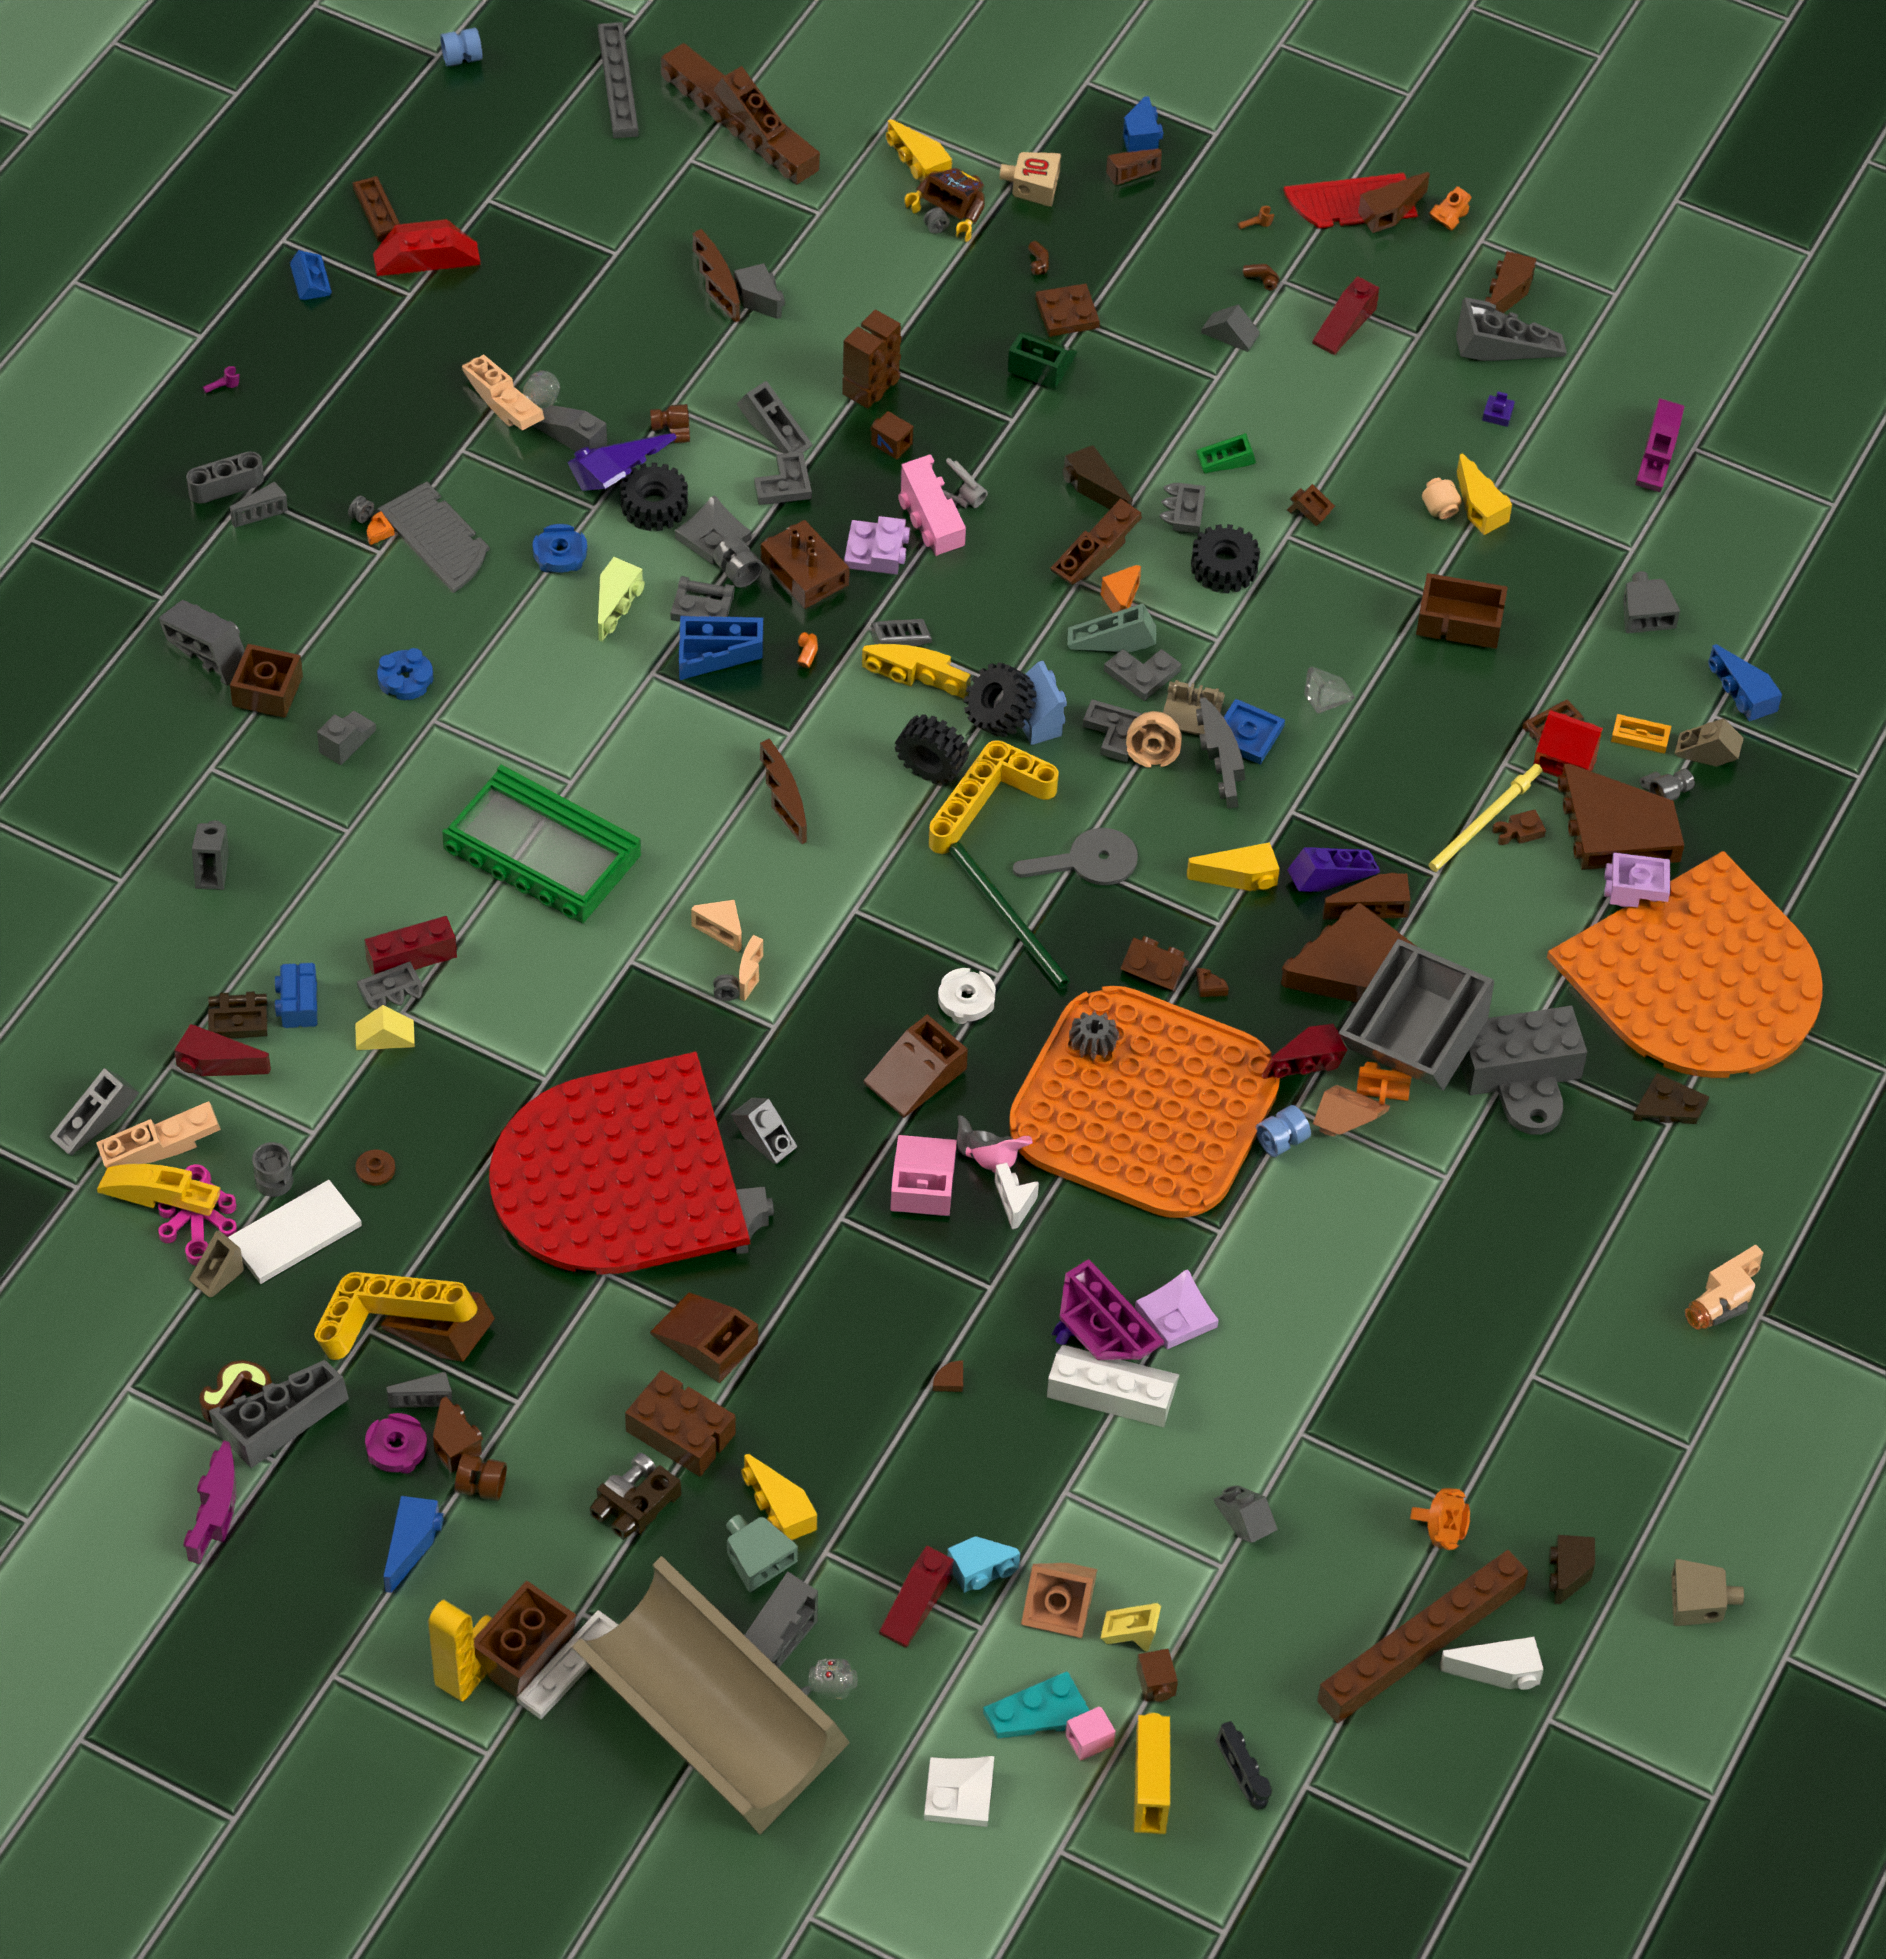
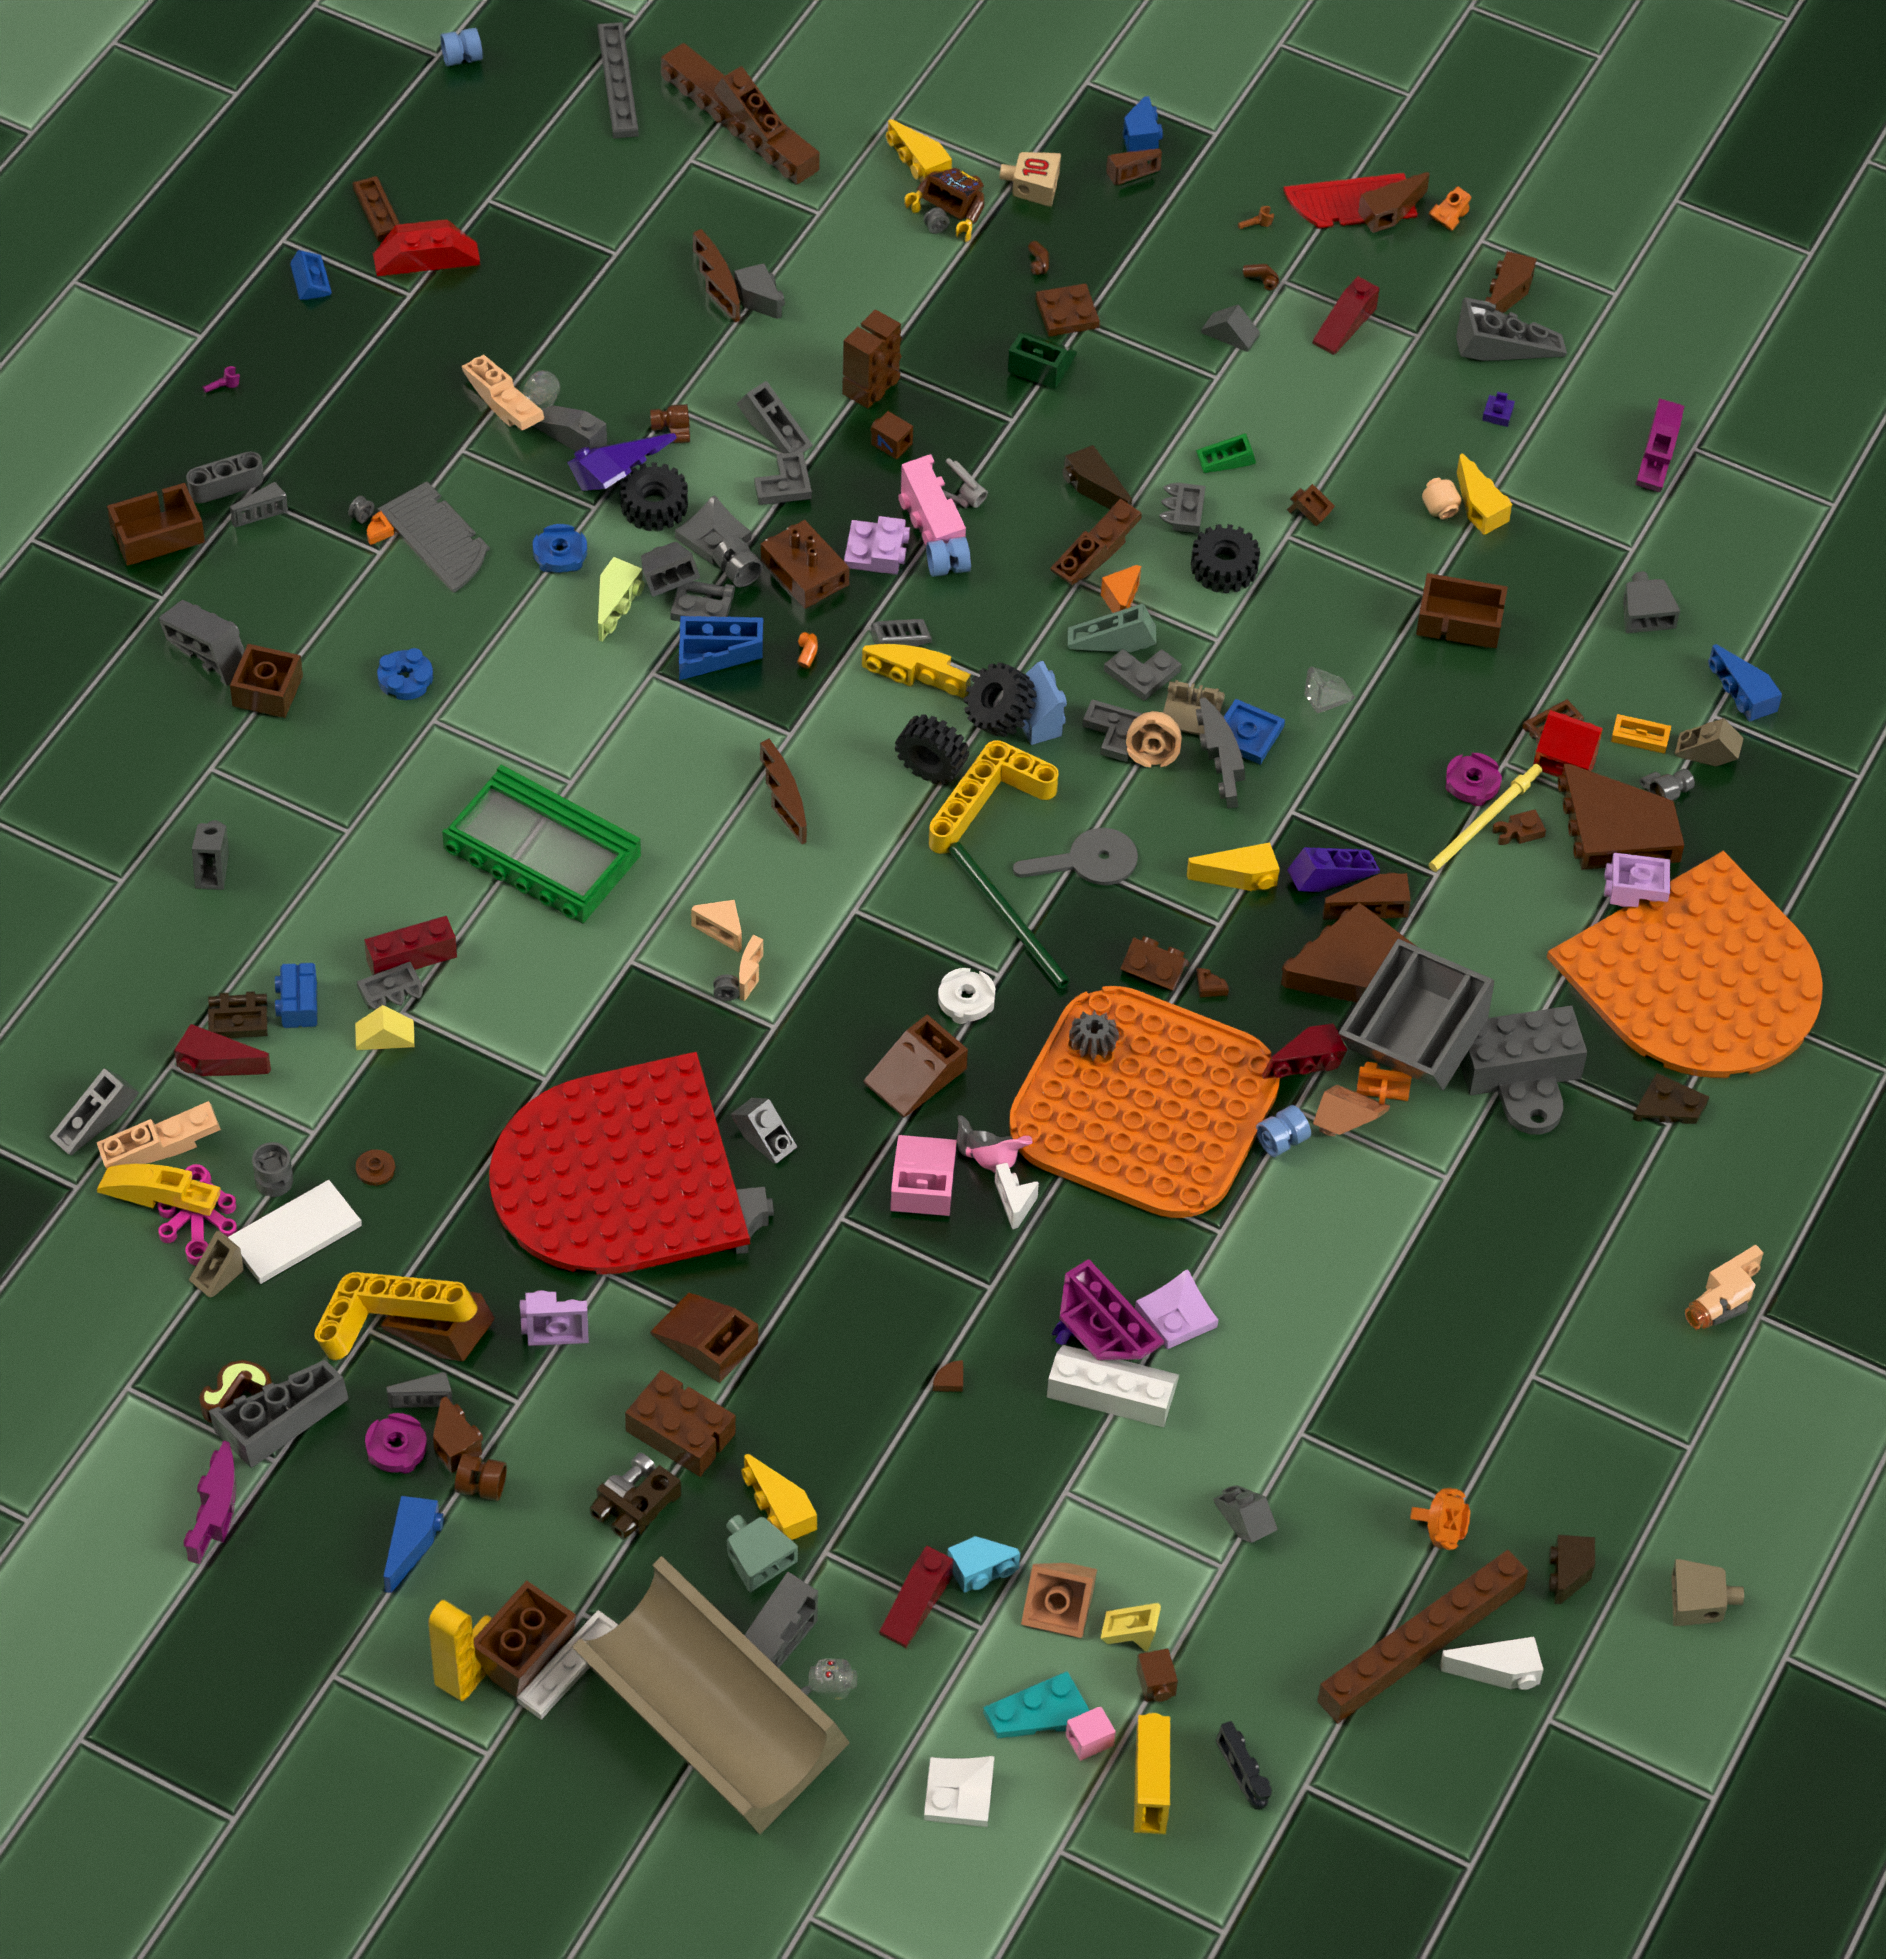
(147, 532): none -> reddish brown piece
(343, 736): dark grey arch -> none
(553, 1321): none -> lavender plate
(668, 568): none -> dark grey torso
(948, 556): none -> medium blue wheel
(1473, 791): none -> magenta plate

